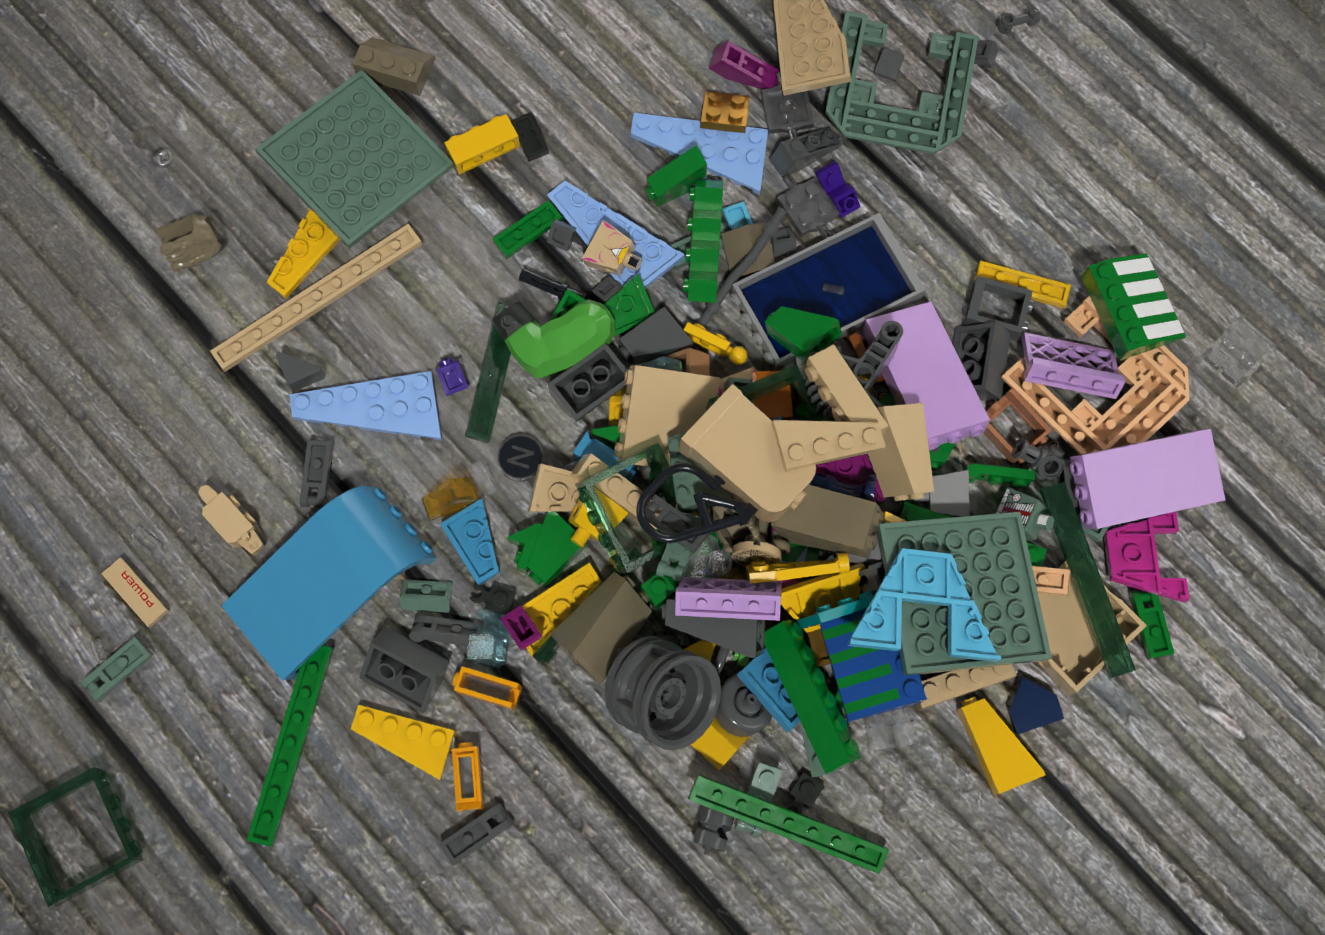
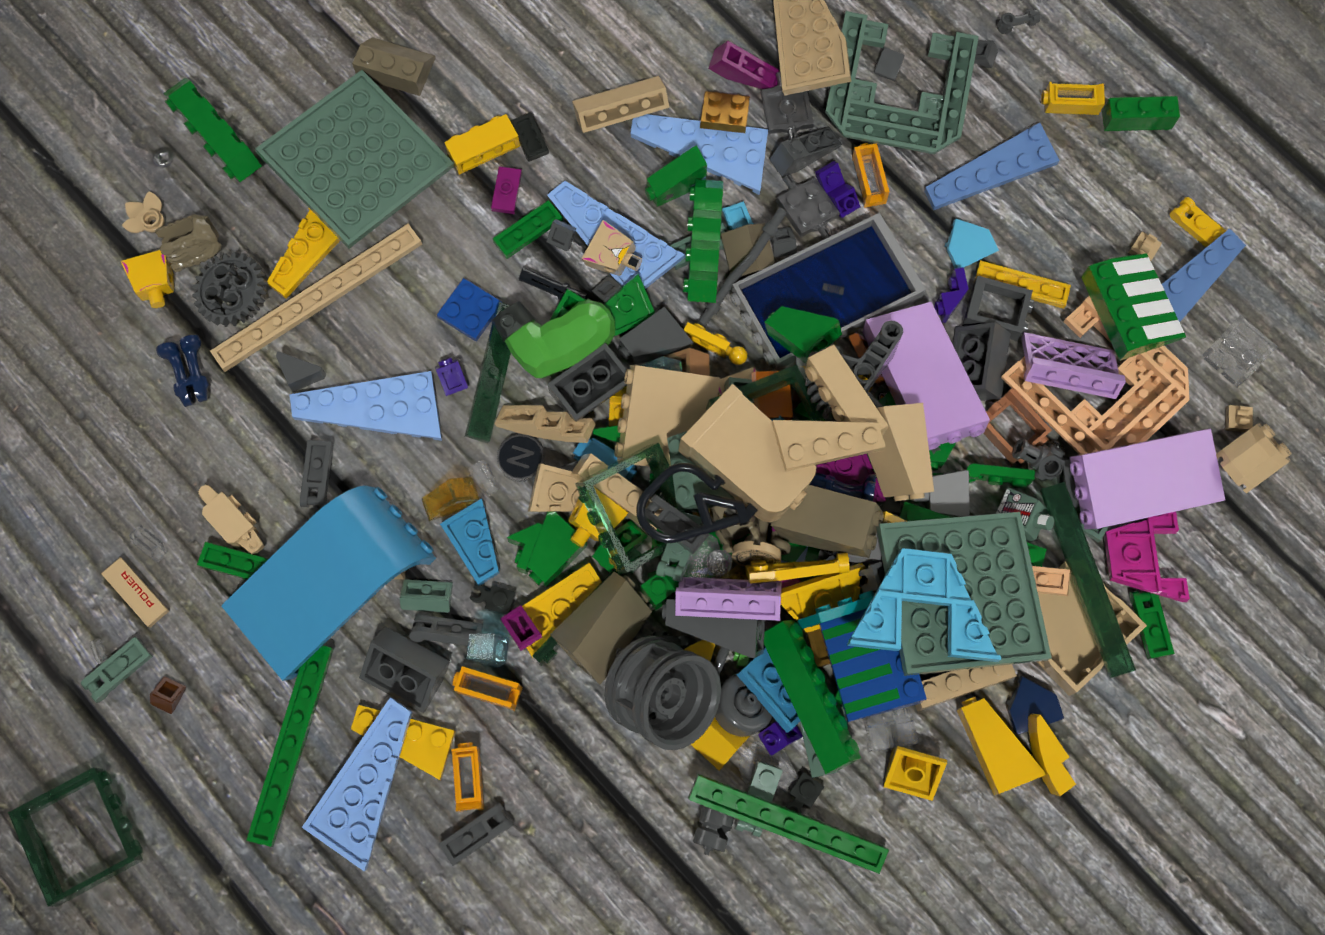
(143, 213): none -> tan plate
(150, 277): none -> yellow torso
(167, 694): none -> reddish brown slope
(171, 352): none -> dark blue piece
(215, 132): none -> green brick
(229, 561): none -> green plate
(230, 289): none -> dark grey gear
(356, 799): none -> light blue wing
(469, 309): none -> blue plate
(506, 190): none -> magenta plate
(539, 423): none -> tan slope
(621, 104): none -> tan brick
(629, 536): none -> green slope
(776, 738): none -> dark purple bracket
(870, 175): none -> light orange window
(914, 772): none -> yellow slope
(949, 301): none -> dark purple slope
(969, 243): none -> medium azure slope
(1010, 161): none -> medium blue wing
(1049, 755): none -> yellow slope
(1073, 99): none -> yellow window
(1140, 113): none -> green brick
(1145, 244): none -> tan tile
(1199, 225): none -> yellow plate
(1201, 272): none -> medium blue wing
(1238, 418): none -> tan tile
(1254, 457): none -> tan brick

